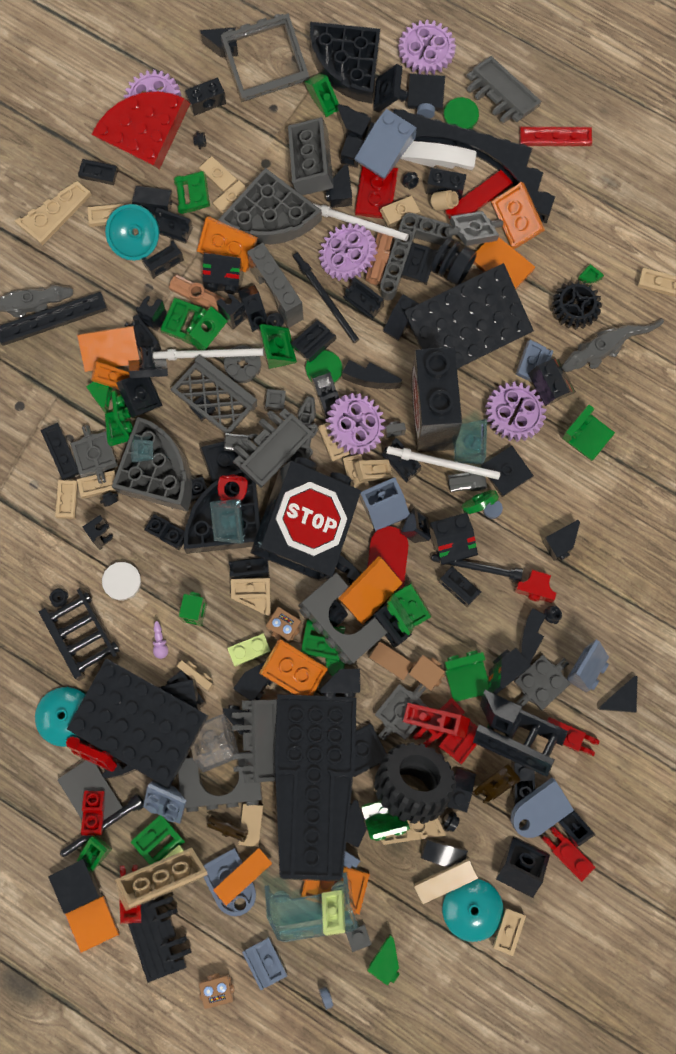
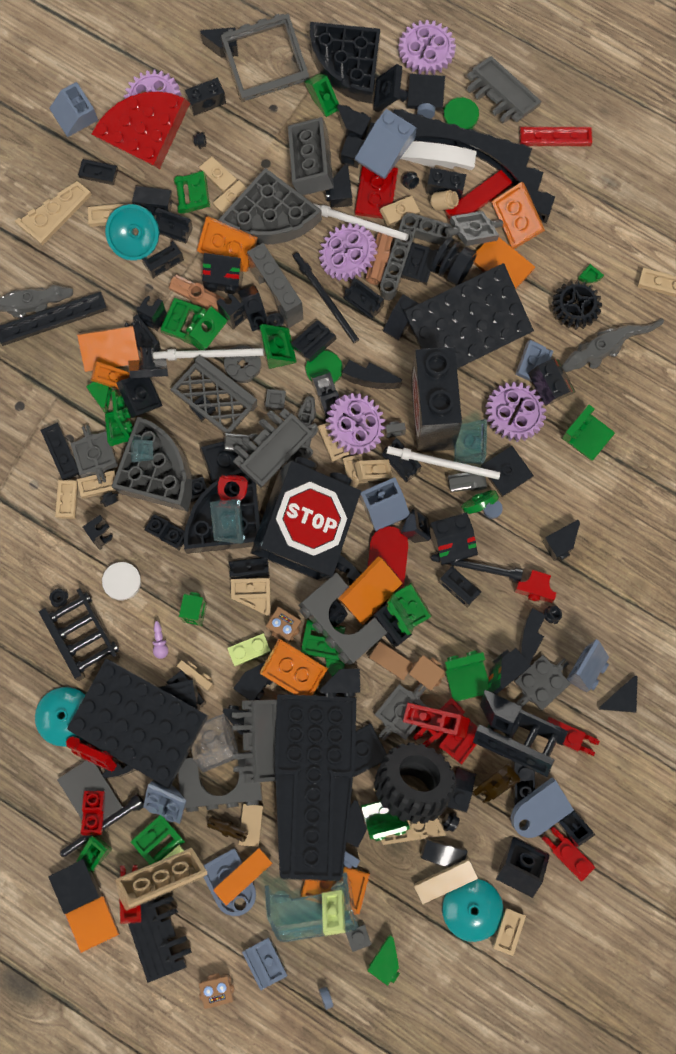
(73, 110): none -> sand blue slope

